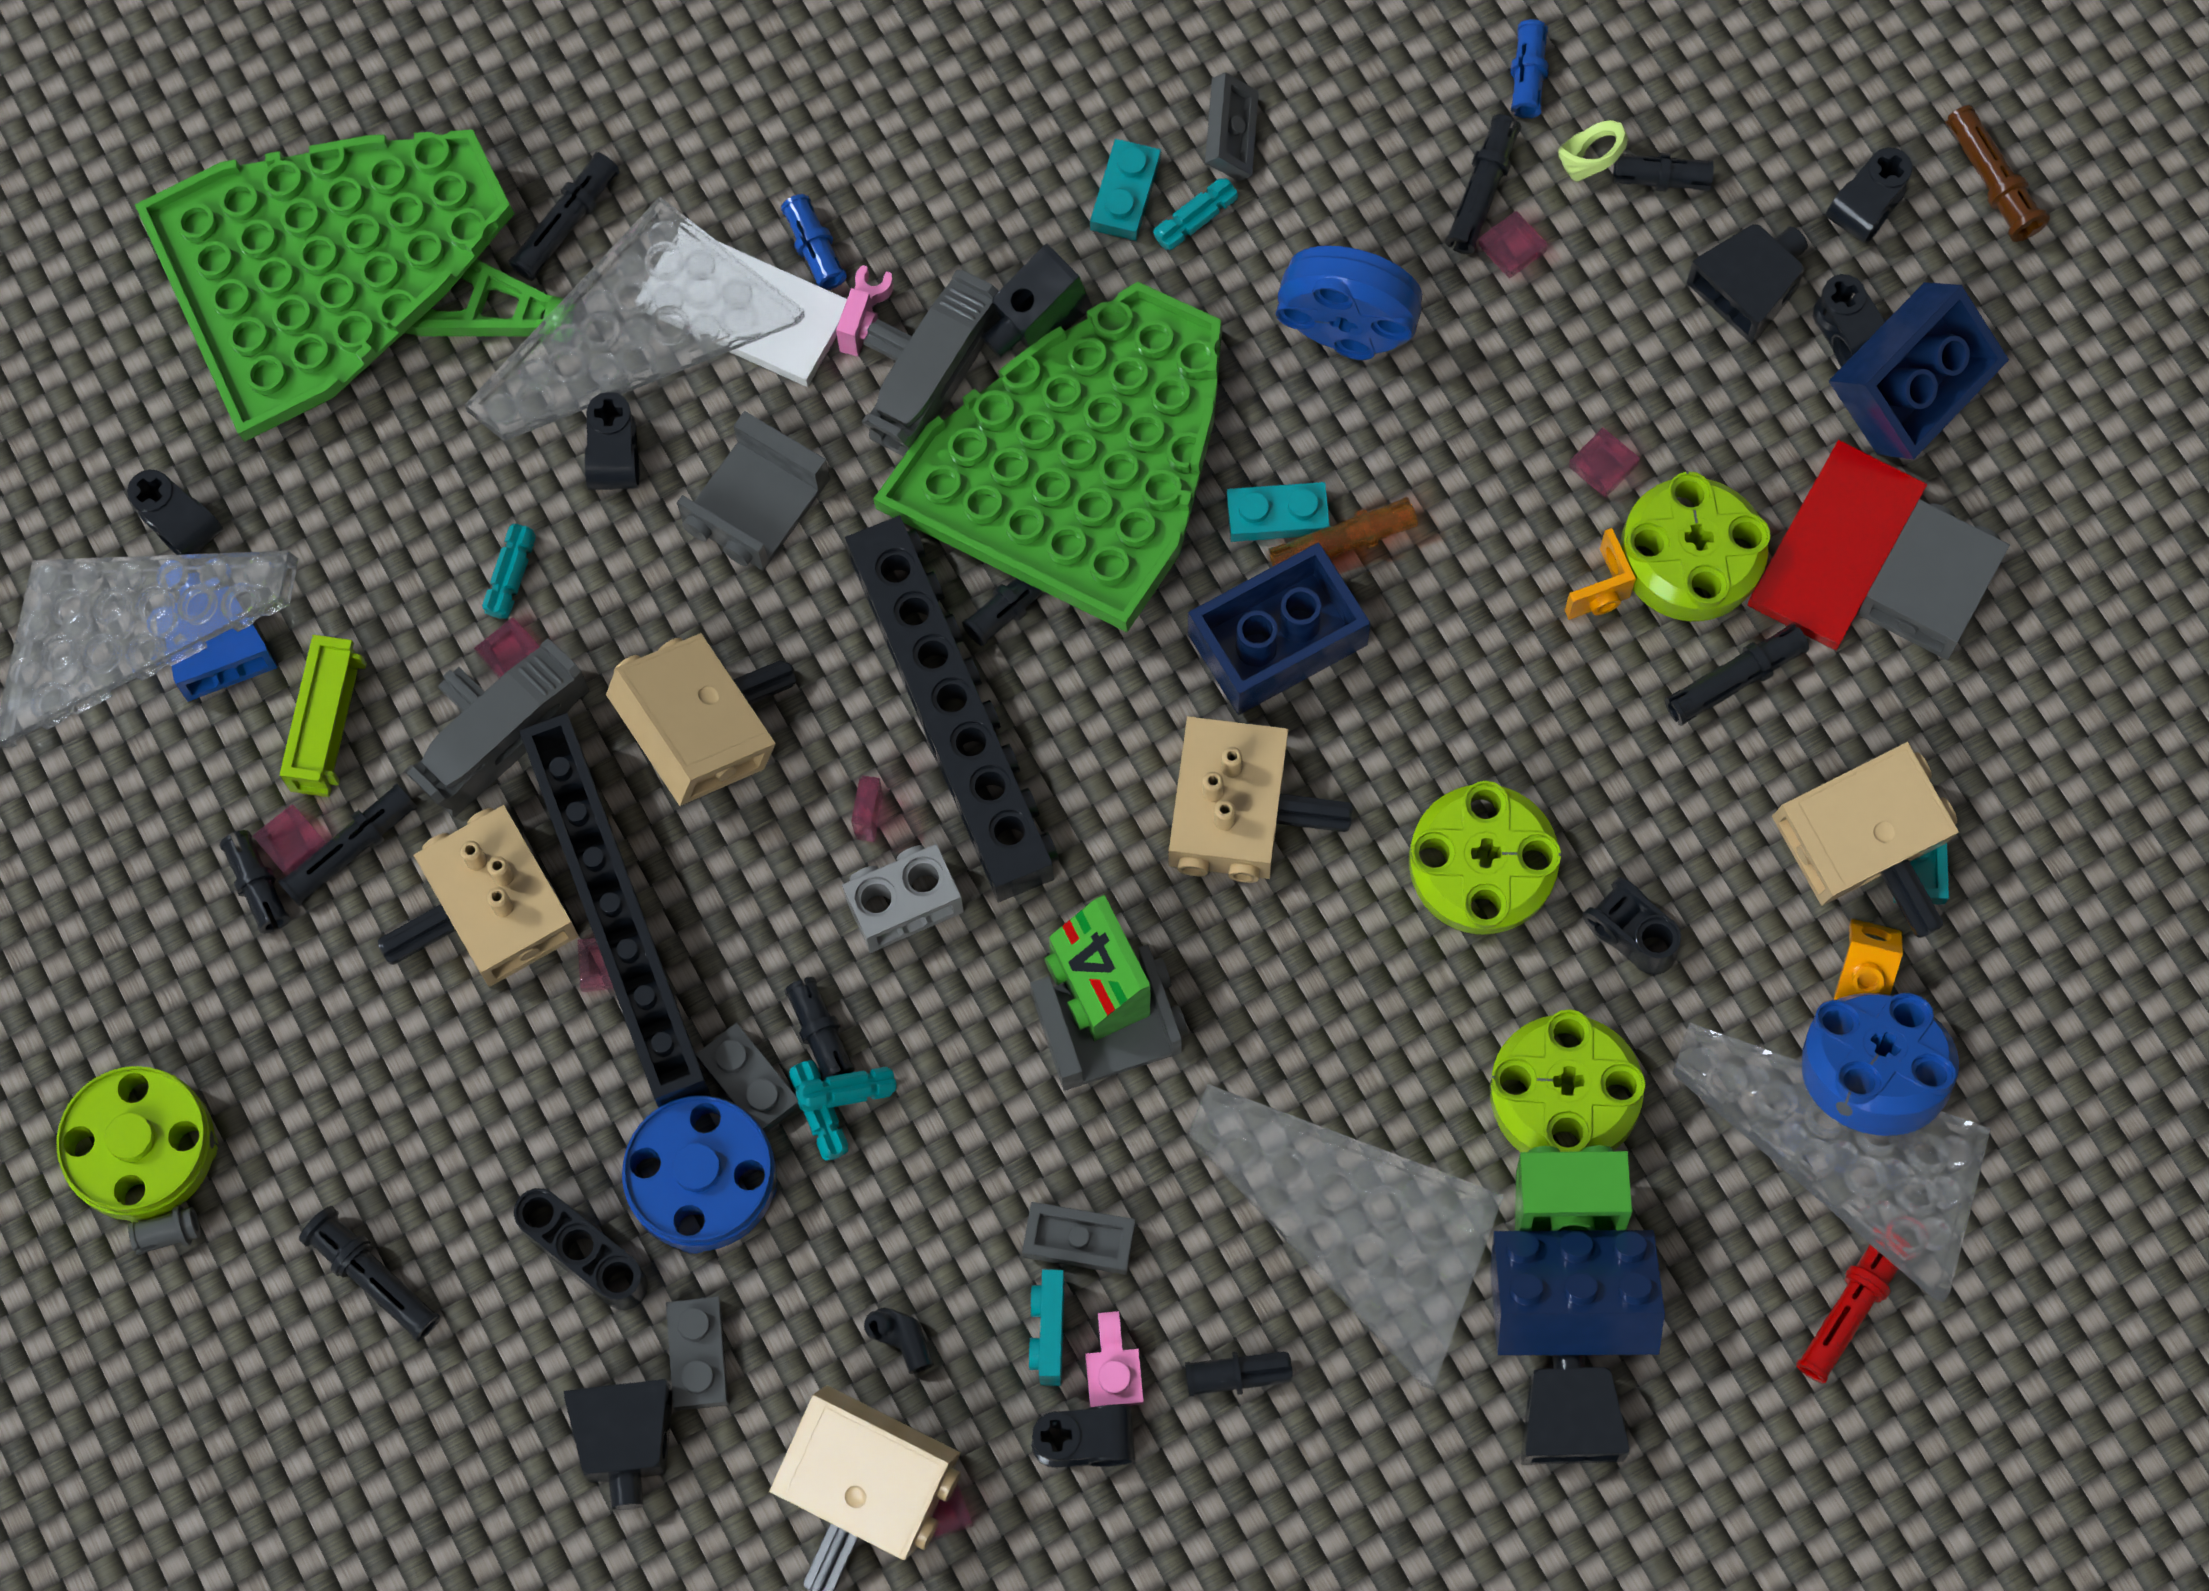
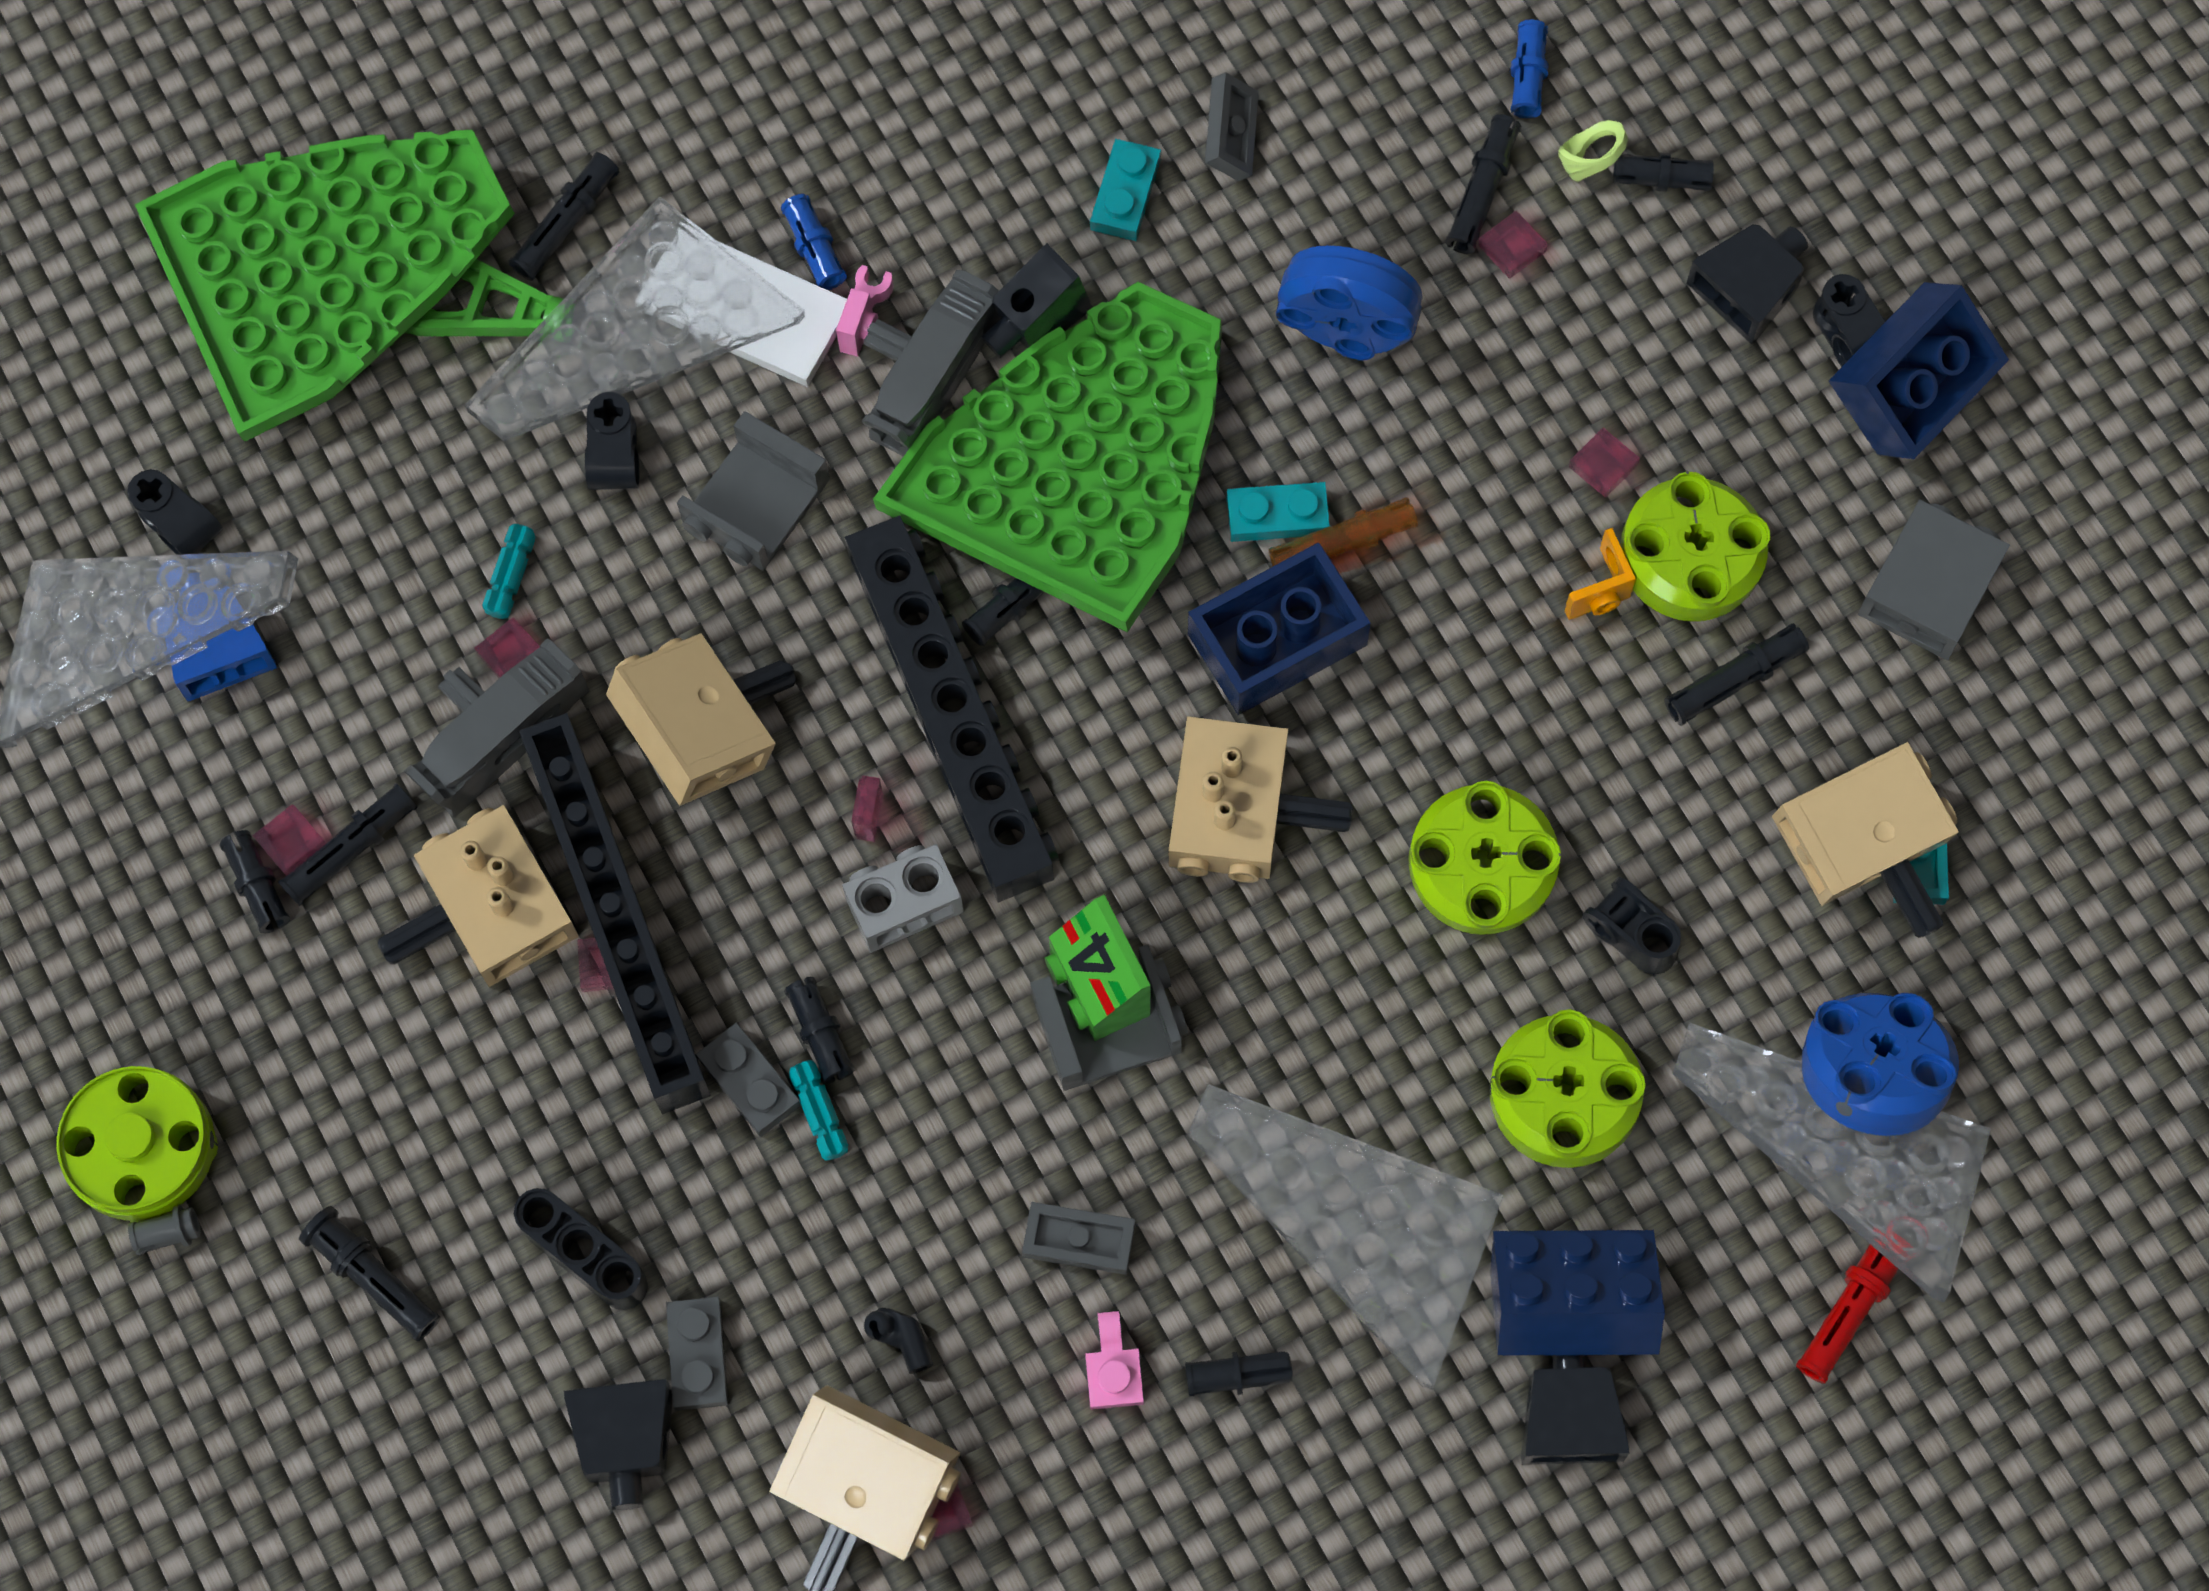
(320, 716): lime container -> none
(699, 1173): blue piece -> none
(846, 1089): teal axle -> none
(1047, 1351): teal plate -> none
(1097, 1437): black piece -> none
(1195, 213): teal axle -> none
(1572, 1189): bright green slope -> none
(1837, 545): red tile -> none
(1870, 197): black piece -> none
(1870, 962): light orange bracket -> none
(2007, 190): reddish brown pin -> none

